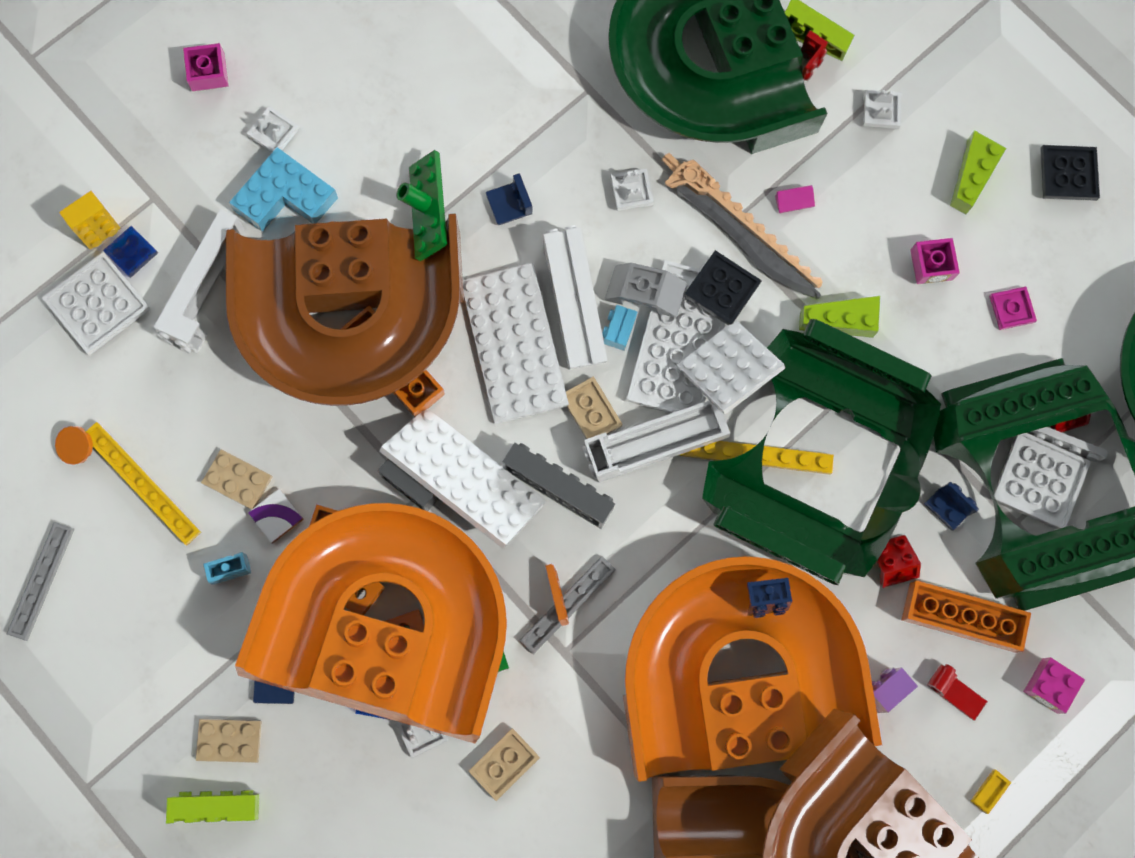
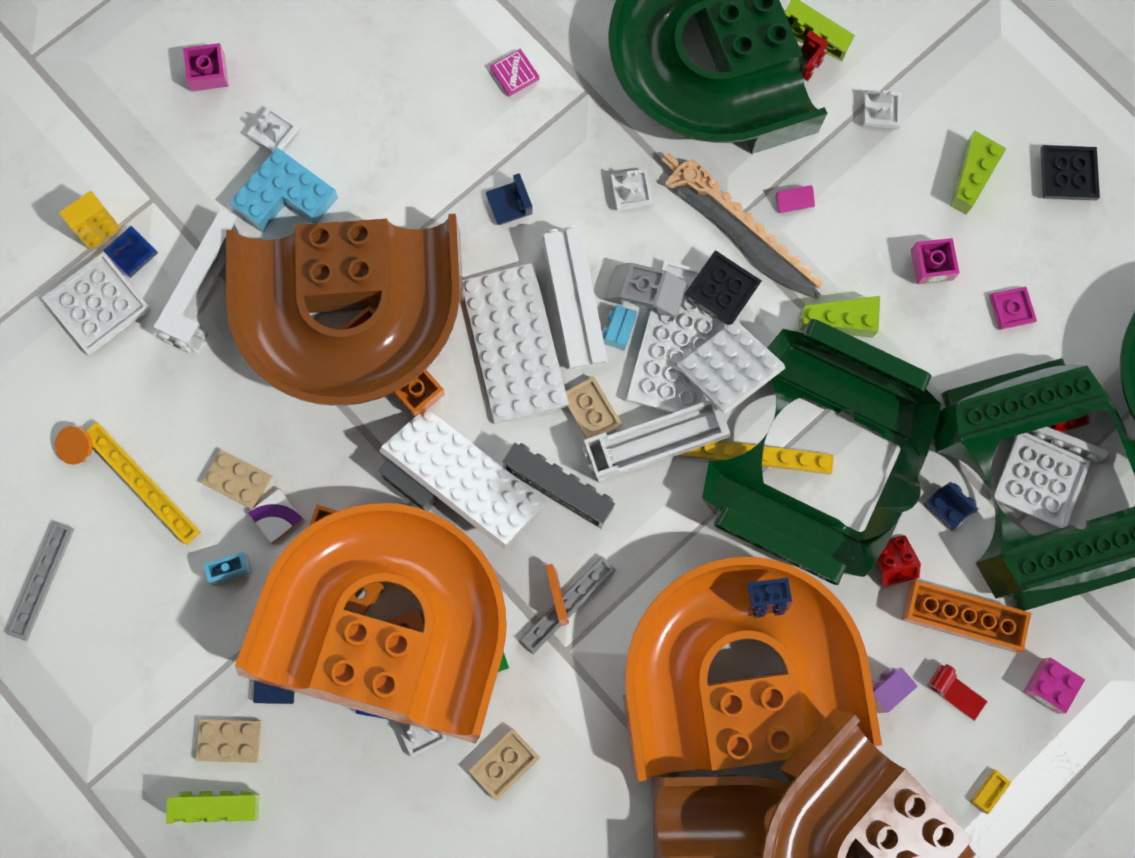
(427, 205): green plate -> none
(514, 72): none -> dark pink tile

